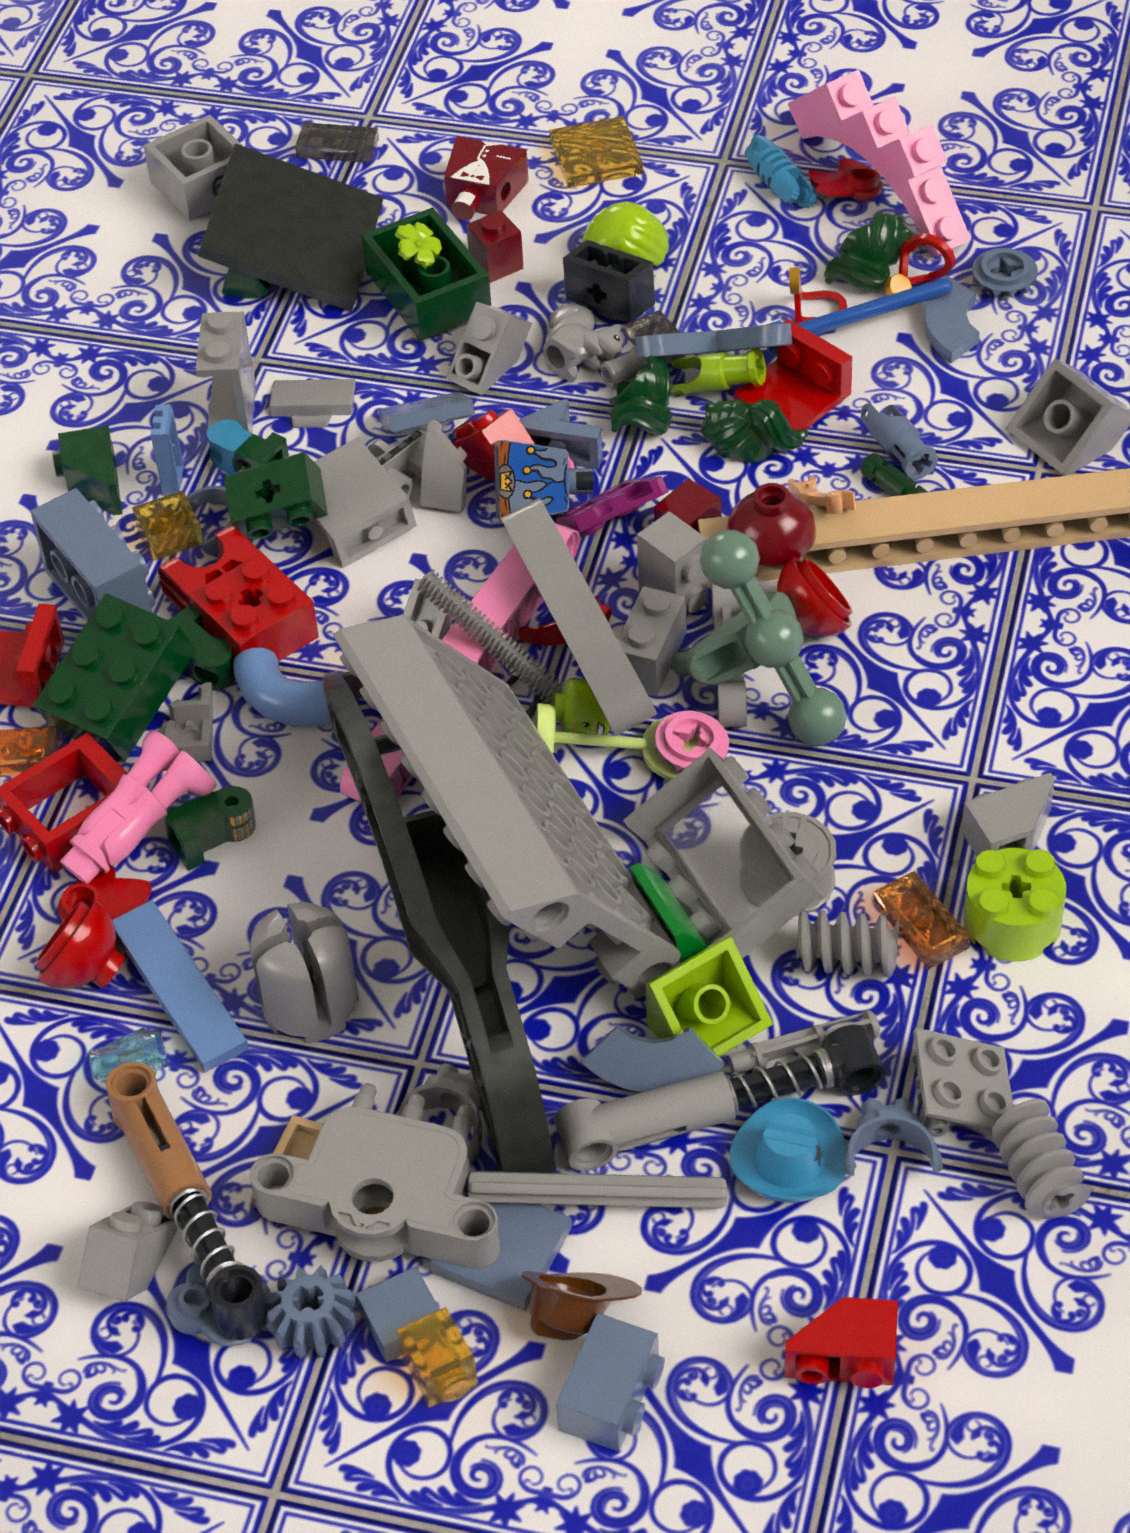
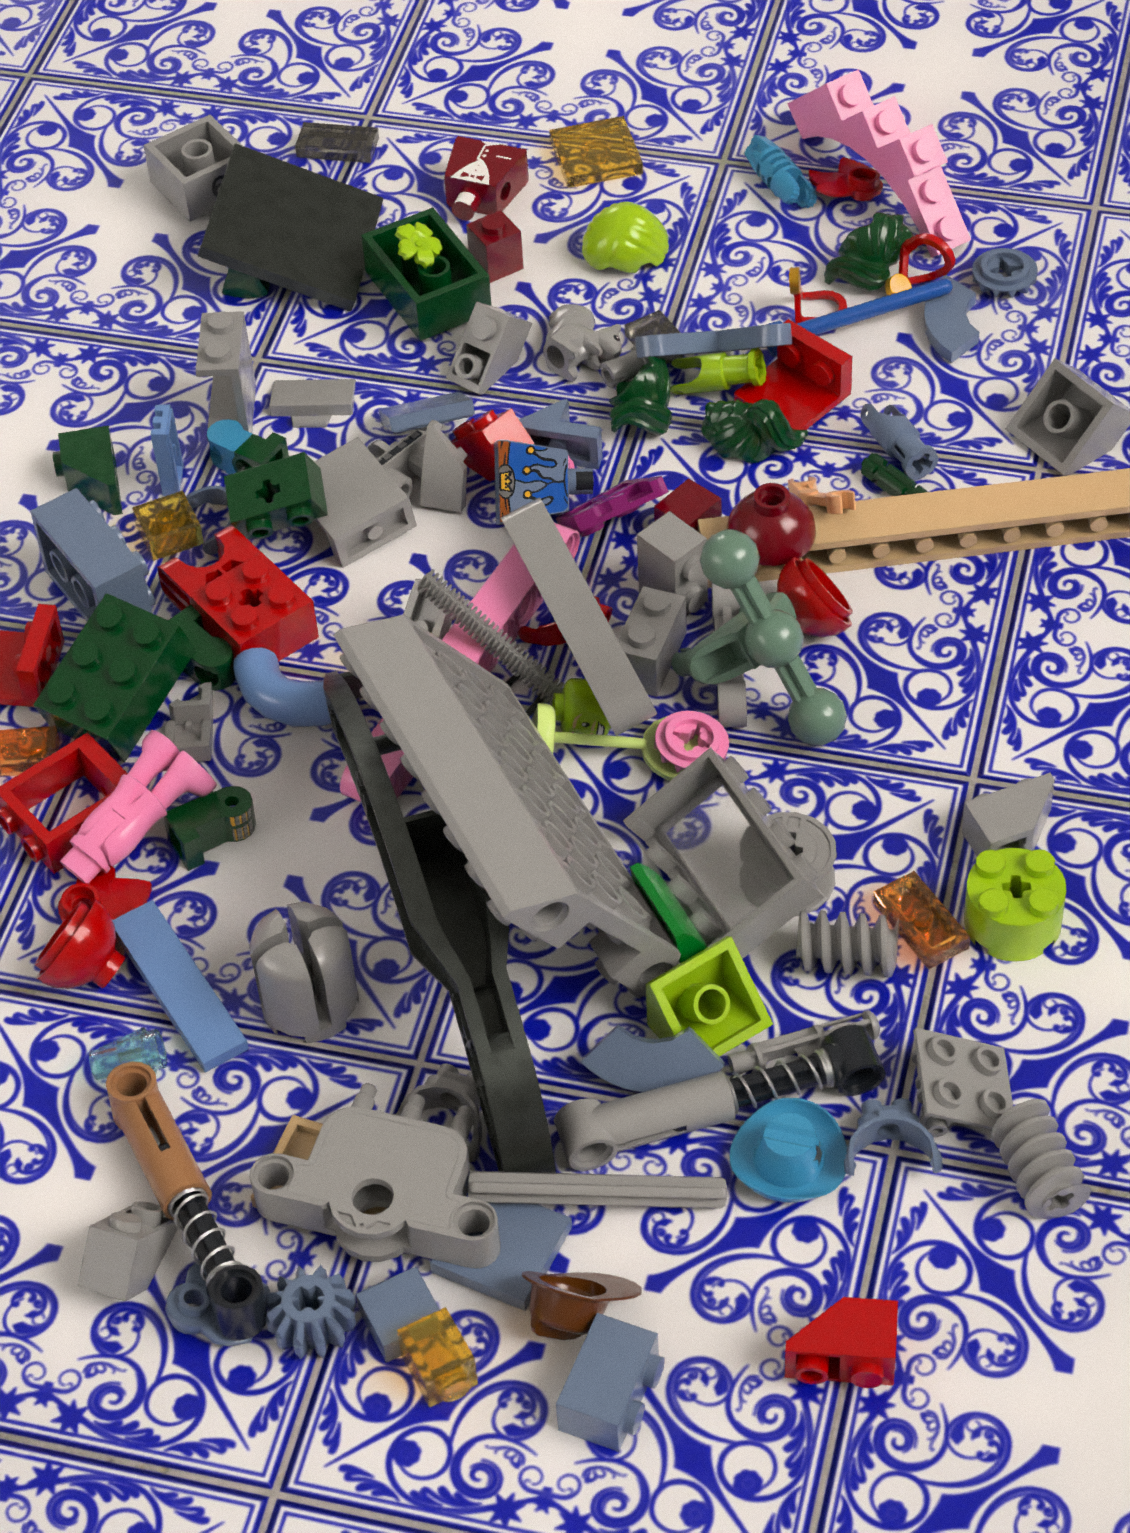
(609, 281): black brick -> none

